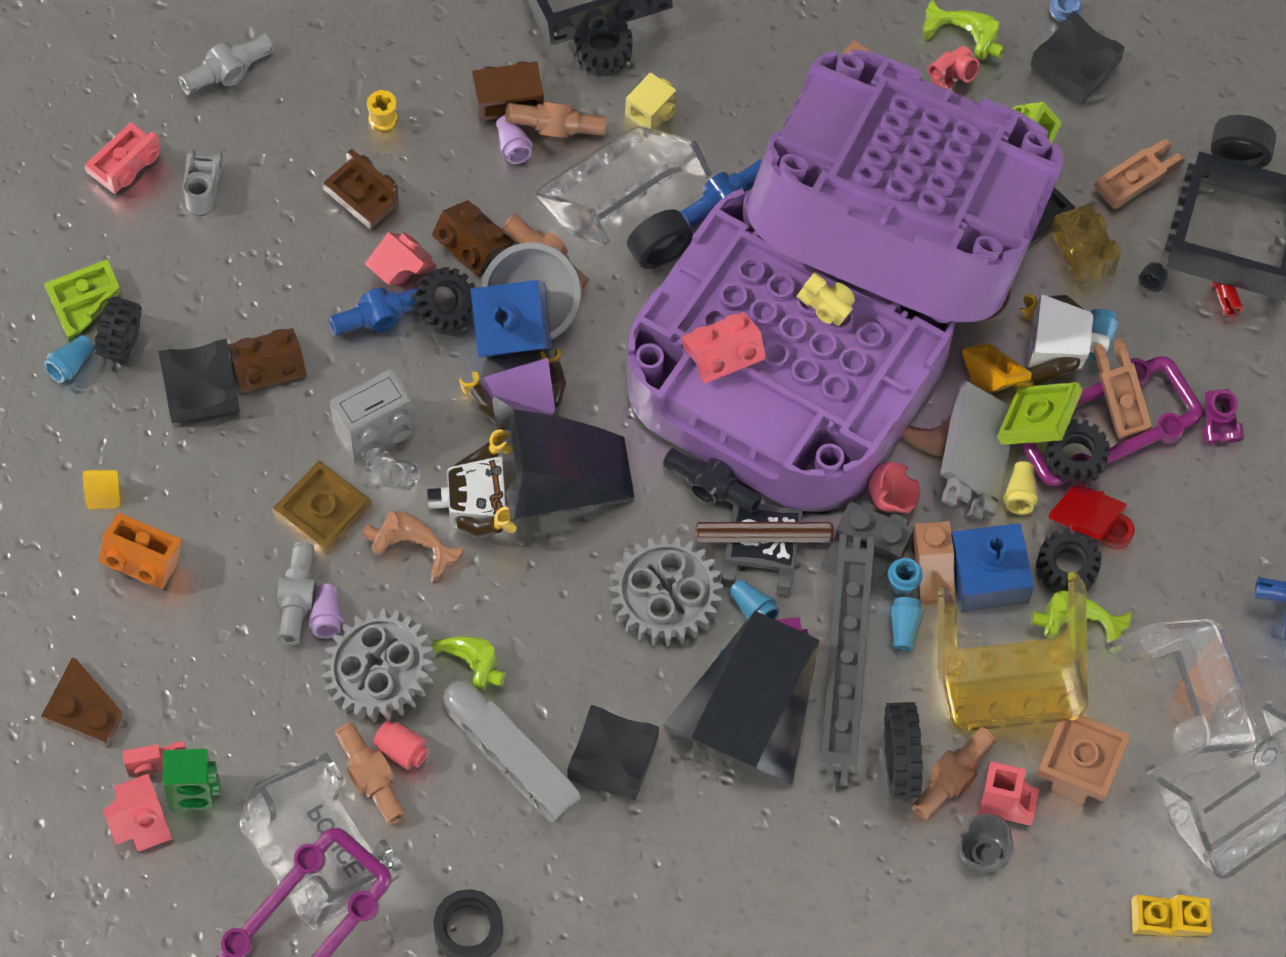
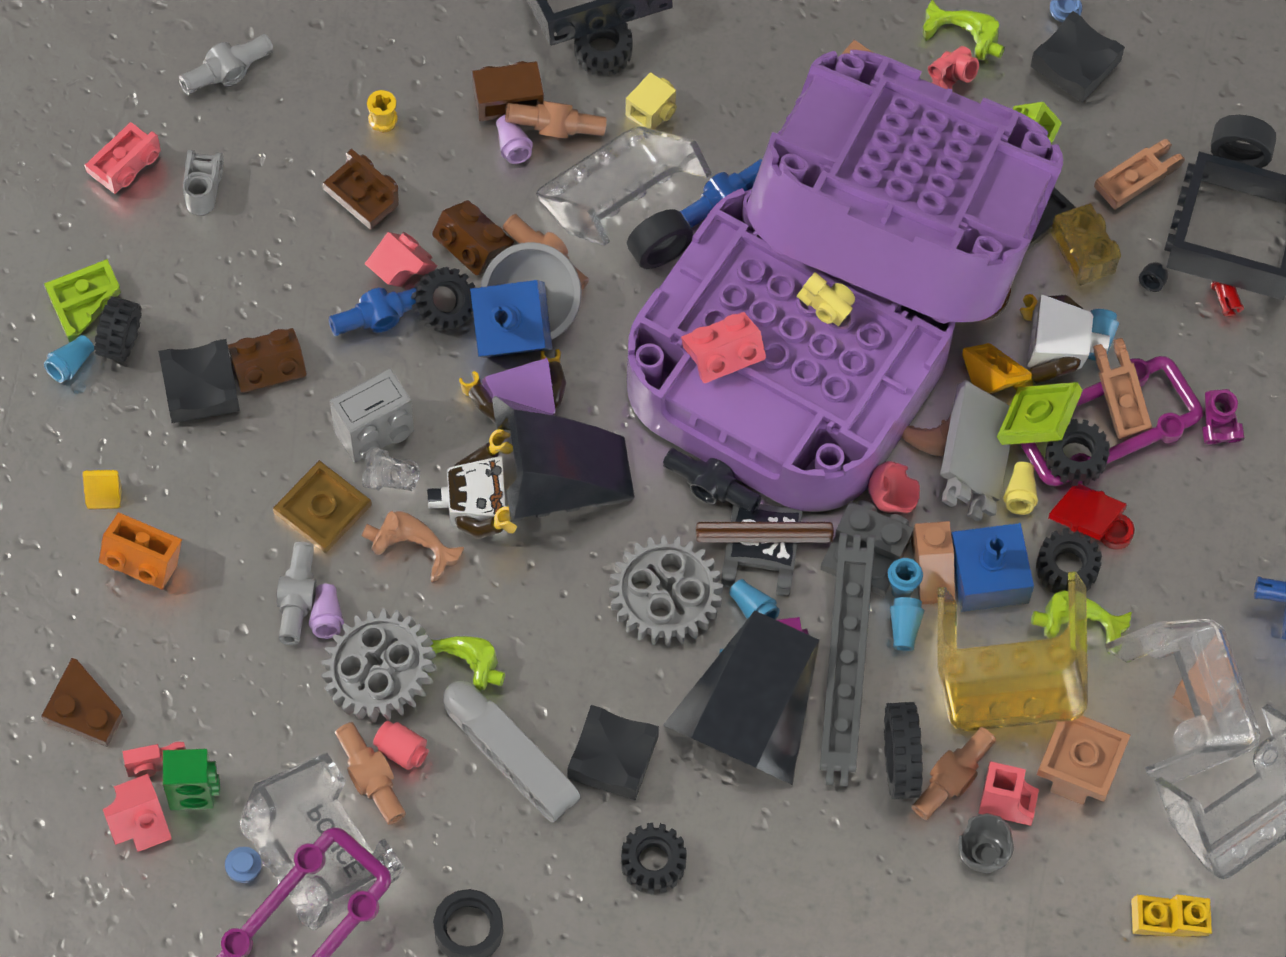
(243, 864): none -> medium blue plate
(653, 837): none -> black tyre

